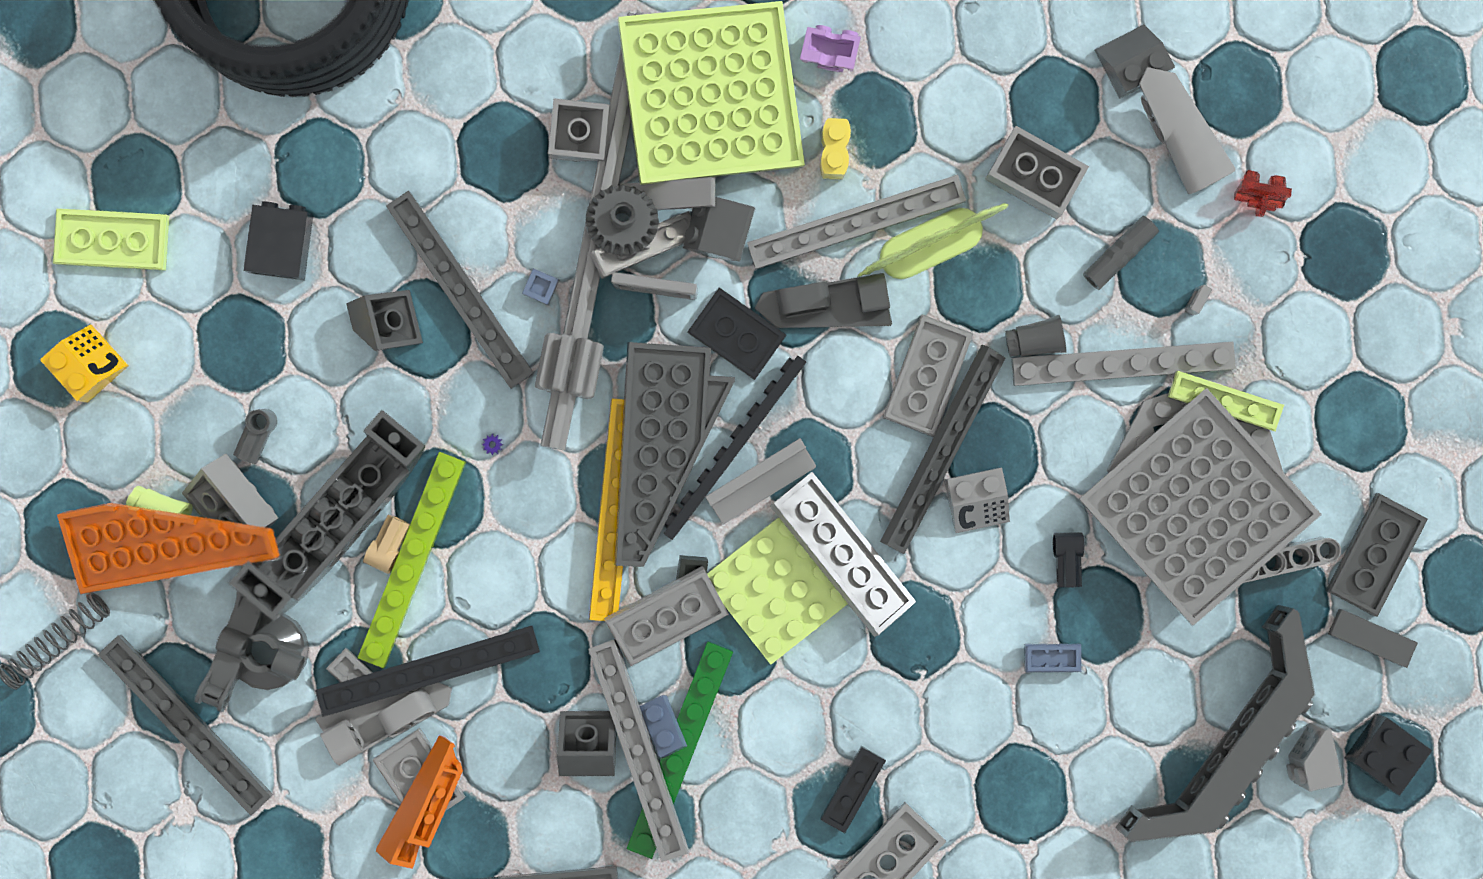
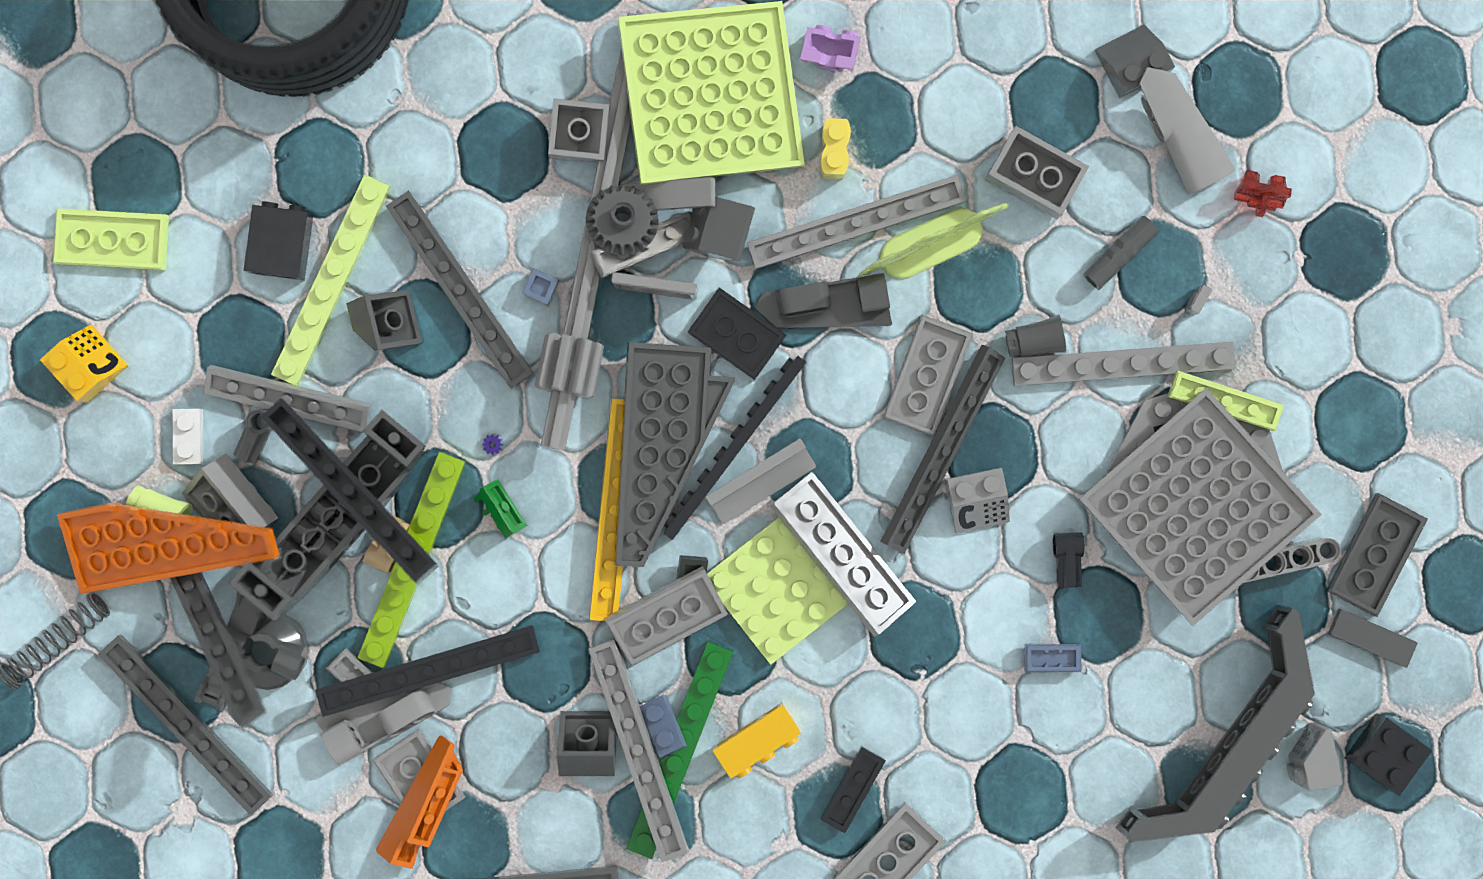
(188, 436): none -> white plate
(219, 648): none -> dark grey plate
(304, 401): none -> light grey plate
(331, 280): none -> yellowish green plate
(349, 491): none -> black brick
(501, 508): none -> green plate
(757, 741): none -> yellow brick

